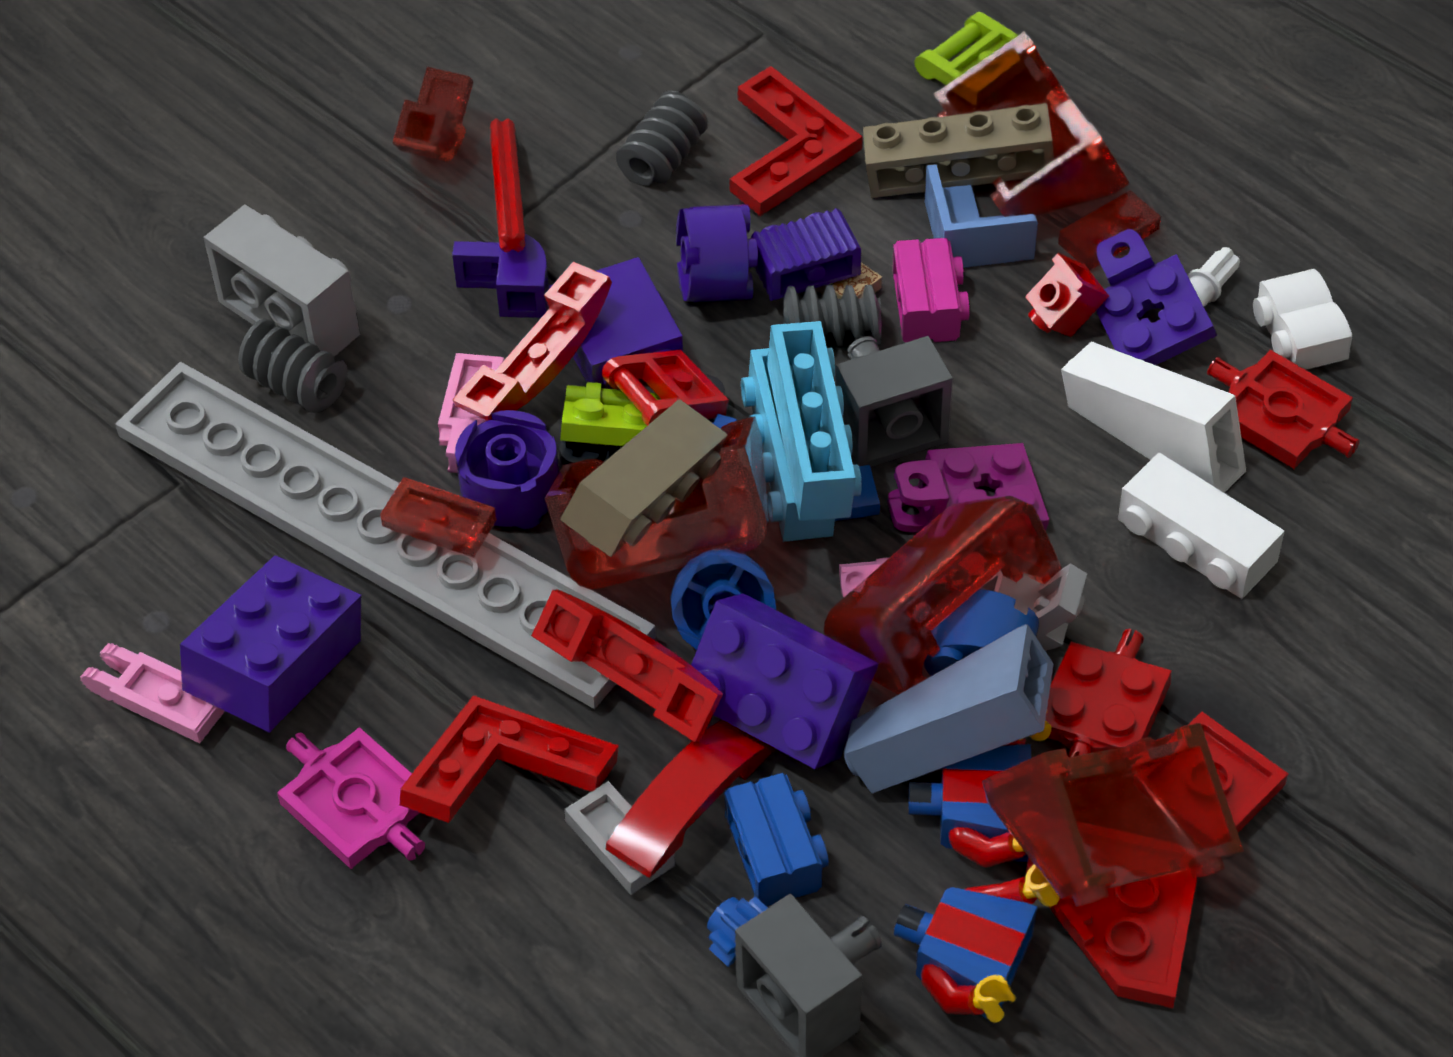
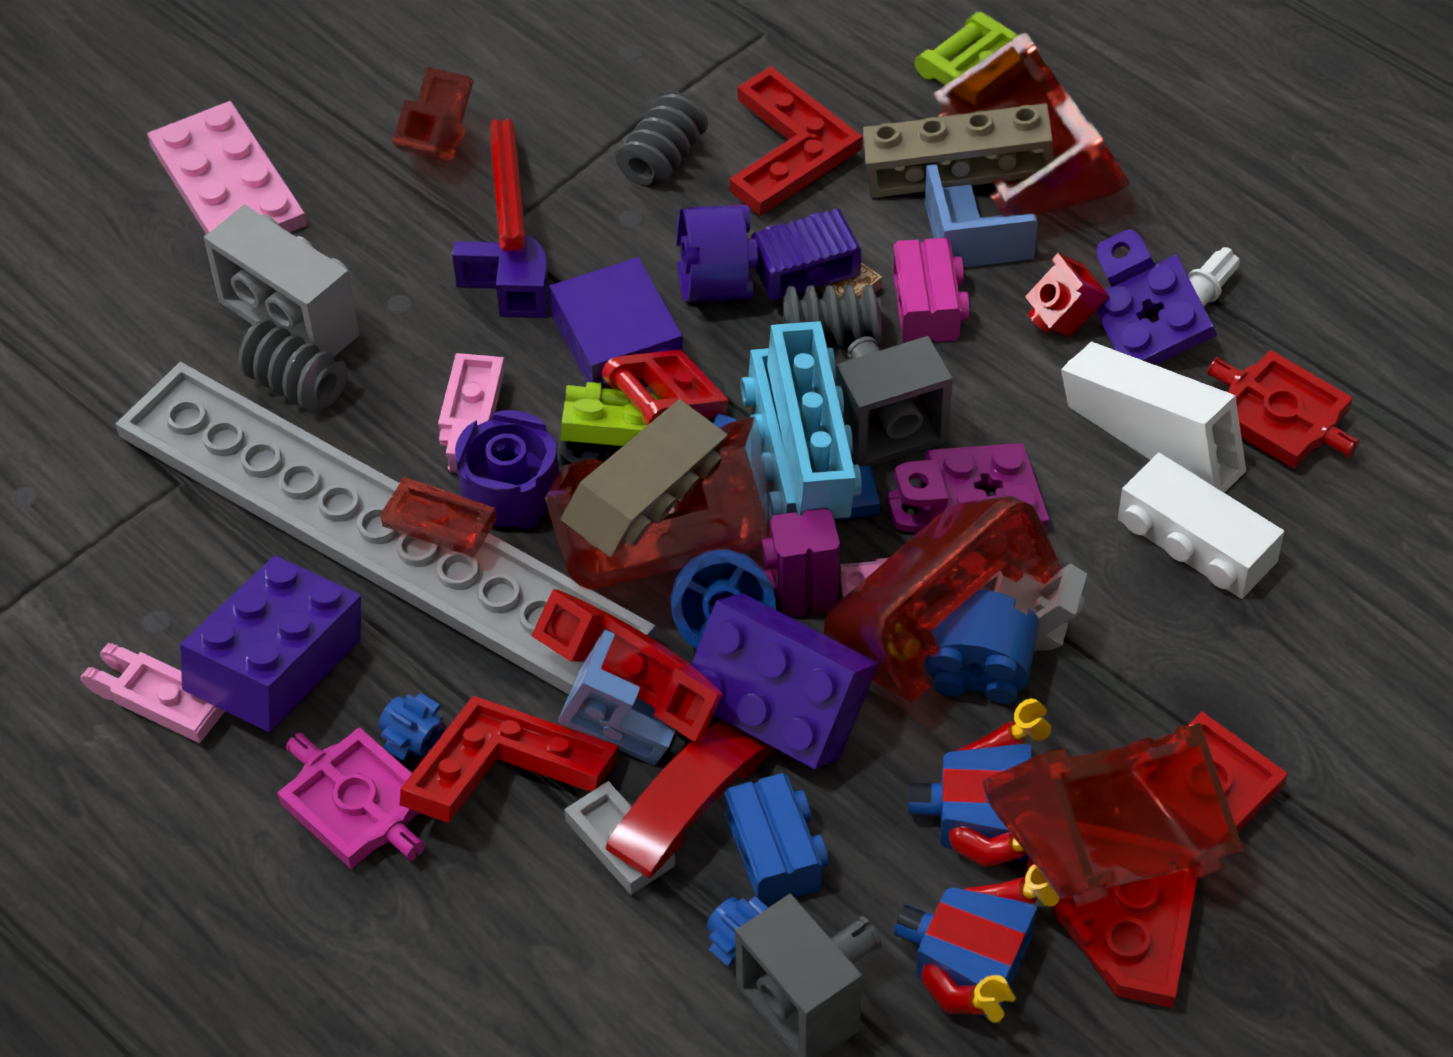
(222, 168): none -> bright pink plate
(411, 726): none -> blue gear
(544, 351): red slope -> none
(612, 711): none -> medium blue panel
(803, 562): none -> magenta brick
(955, 714): sand blue slope -> none
(1105, 697): red plate -> none
(1114, 217): clear red plate -> none
(1303, 319): white brick -> none

